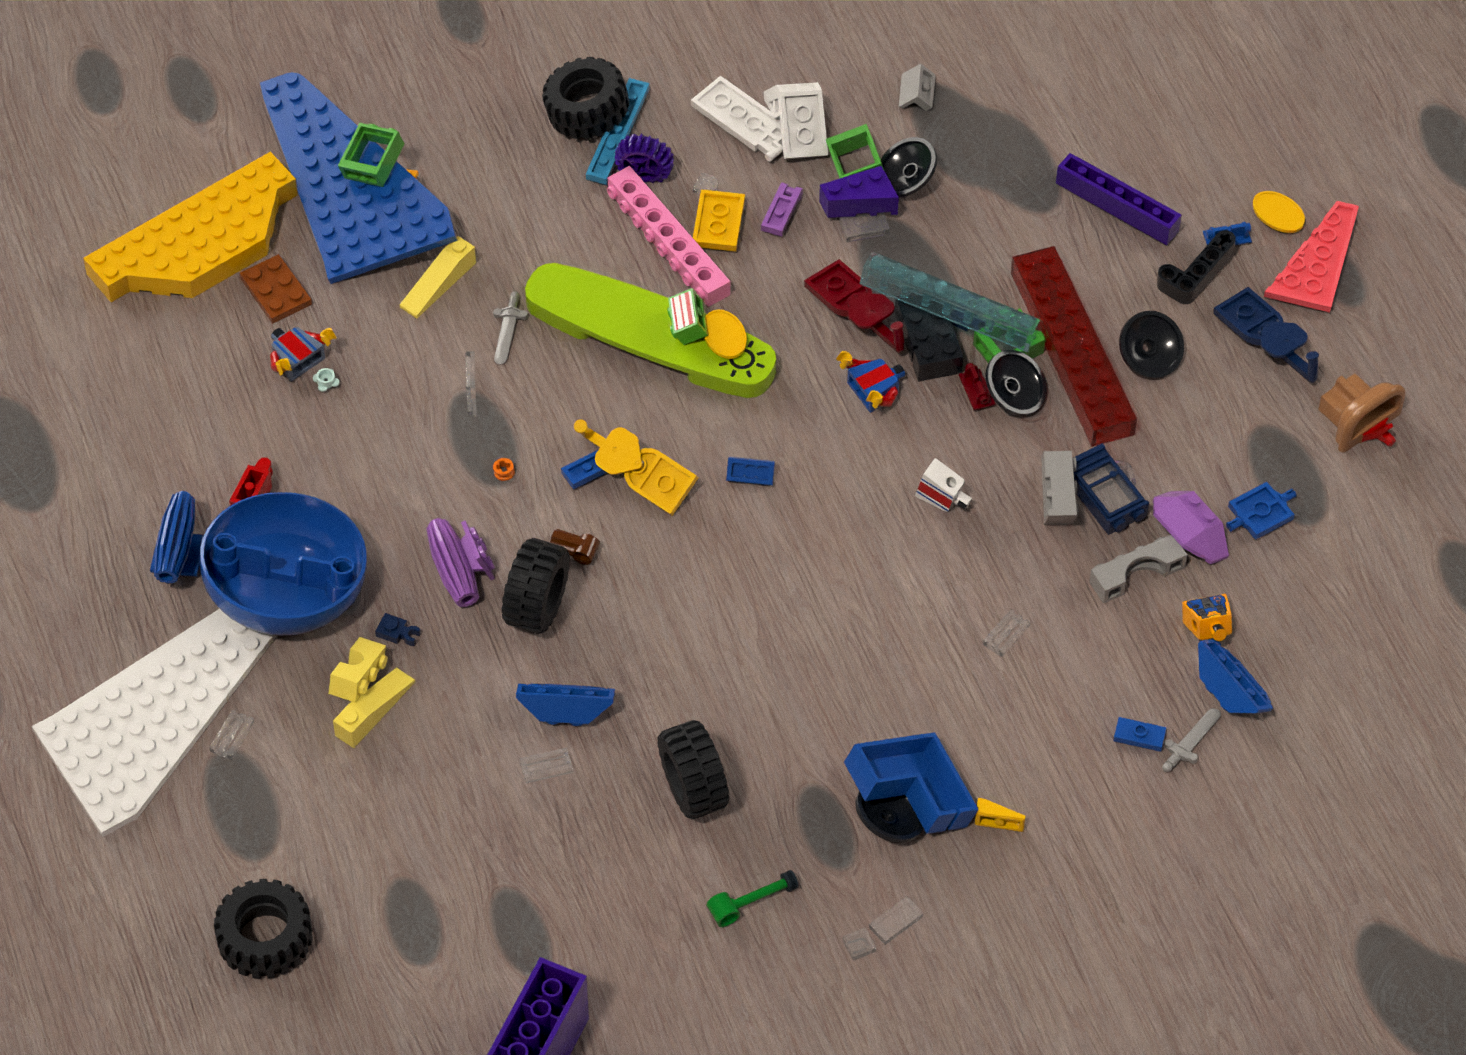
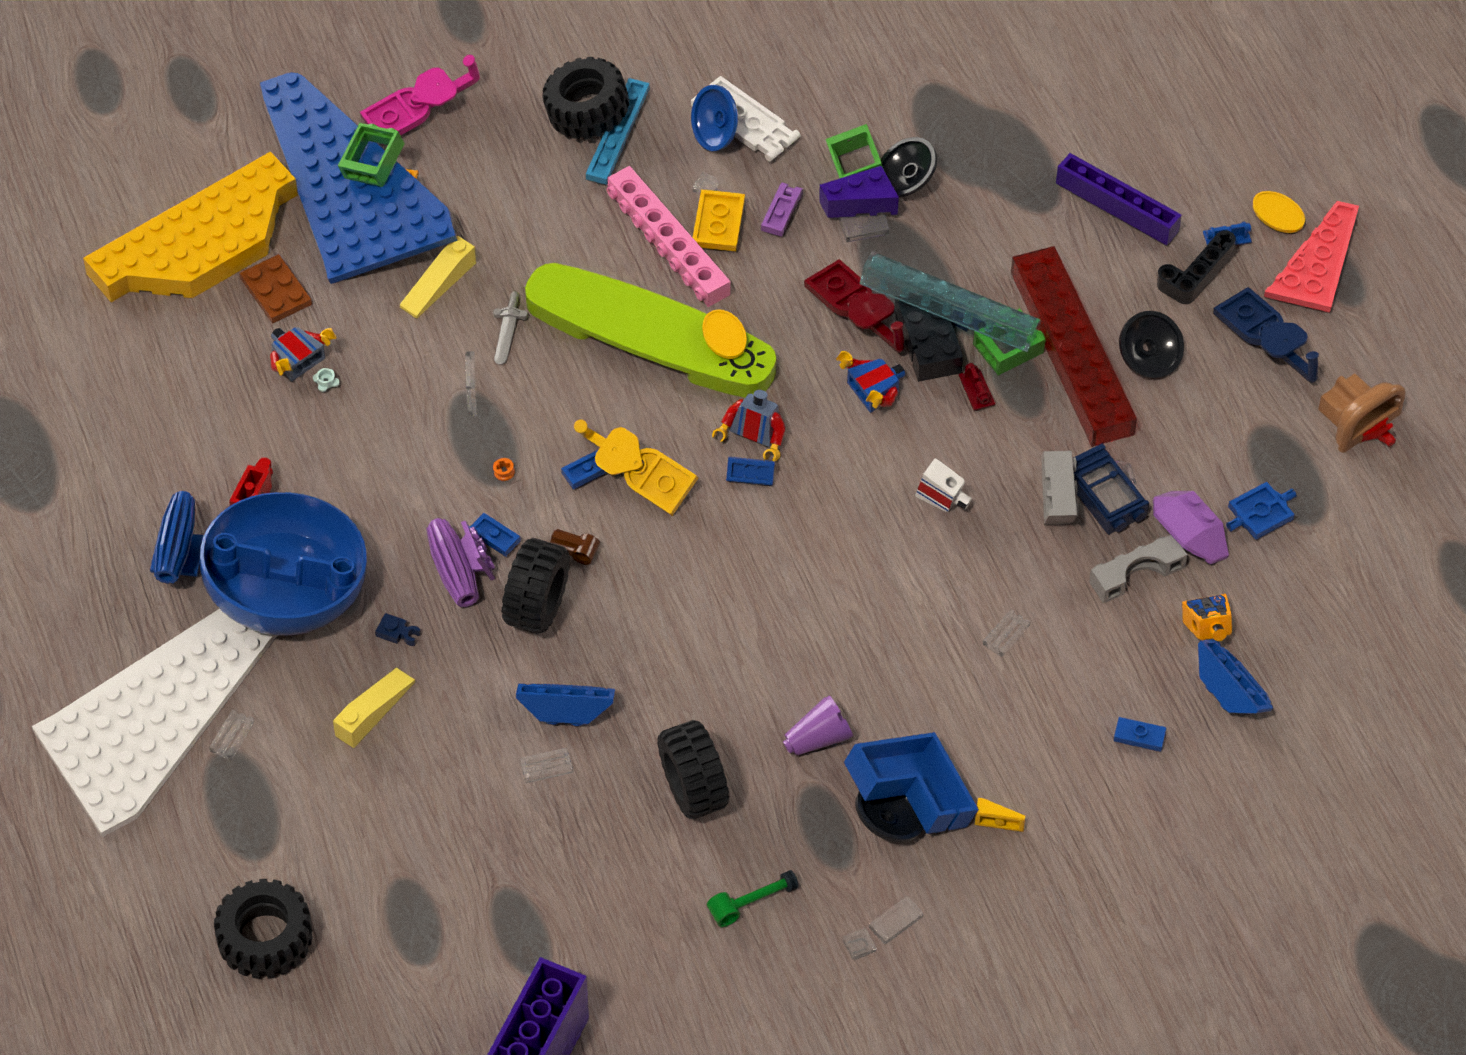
(364, 663): light yellow arch -> none
(412, 106): none -> dark pink plate
(496, 534): none -> blue plate
(645, 156): dark purple gear -> none
(687, 316): brick -> none
(714, 117): none -> blue dish
(756, 420): none -> torso
(800, 118): white bracket -> none
(818, 729): none -> medium lavender cone
(917, 87): light grey panel -> none
(1016, 382): black dish -> none
(1183, 750): light grey sword -> none

